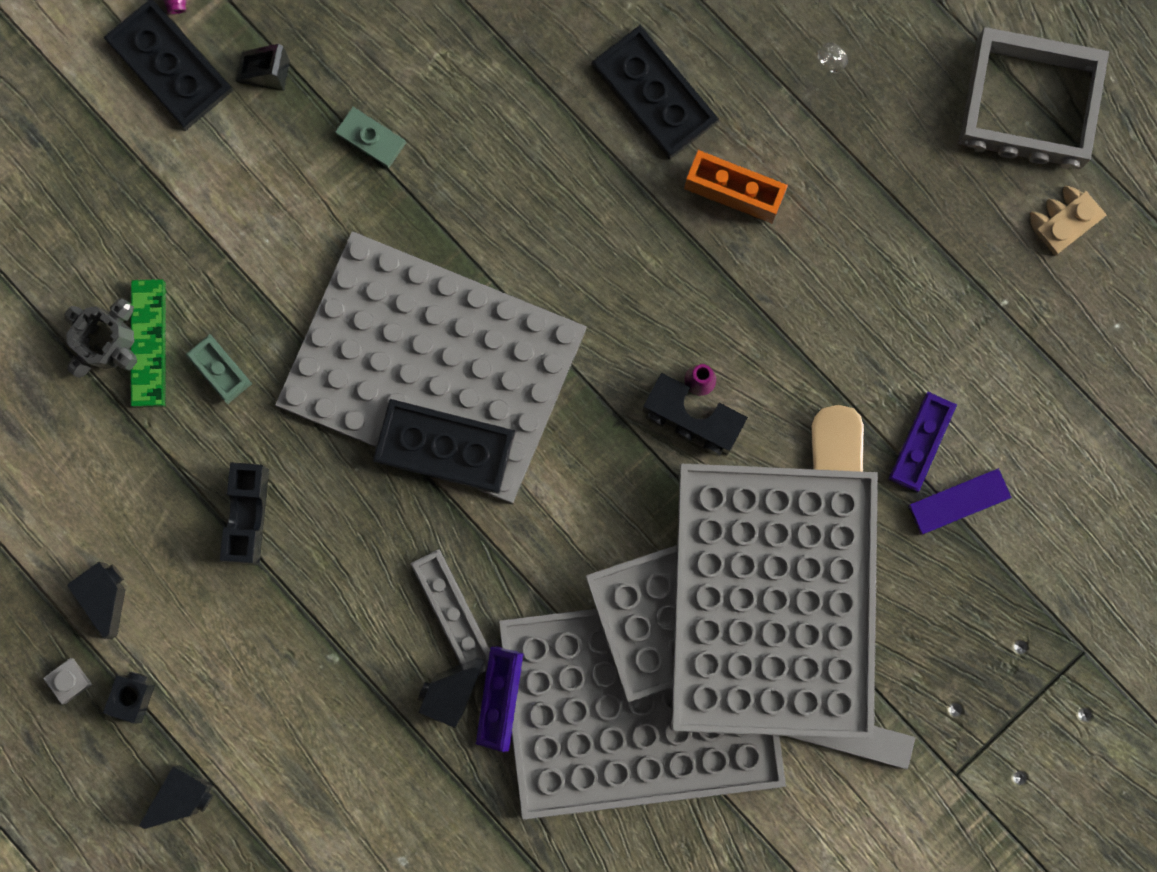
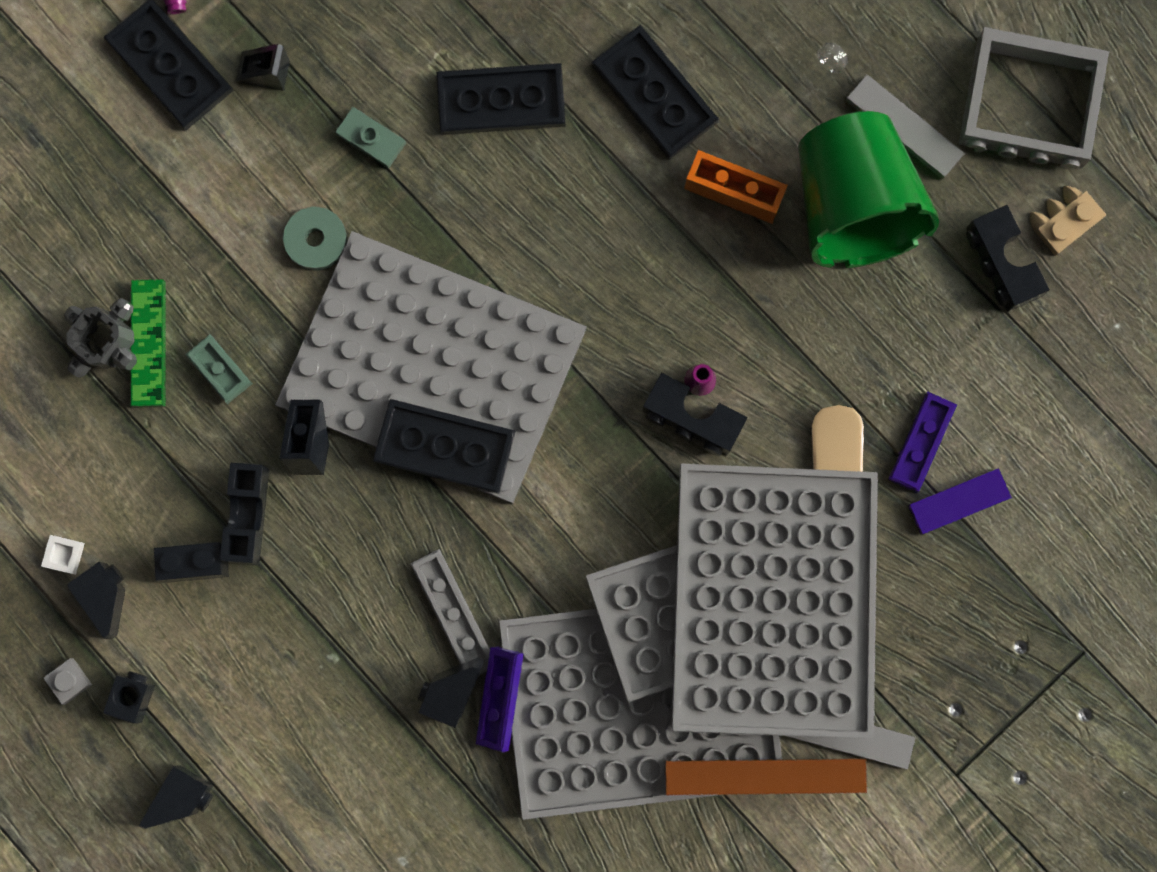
(62, 554): none -> white plate
(189, 563): none -> black brick
(305, 438): none -> black slope
(312, 220): none -> sand green tile
(501, 99): none -> black tile
(765, 776): none -> dark orange tile
(861, 192): none -> green cone
(916, 134): none -> light grey tile
(1013, 284): none -> black arch

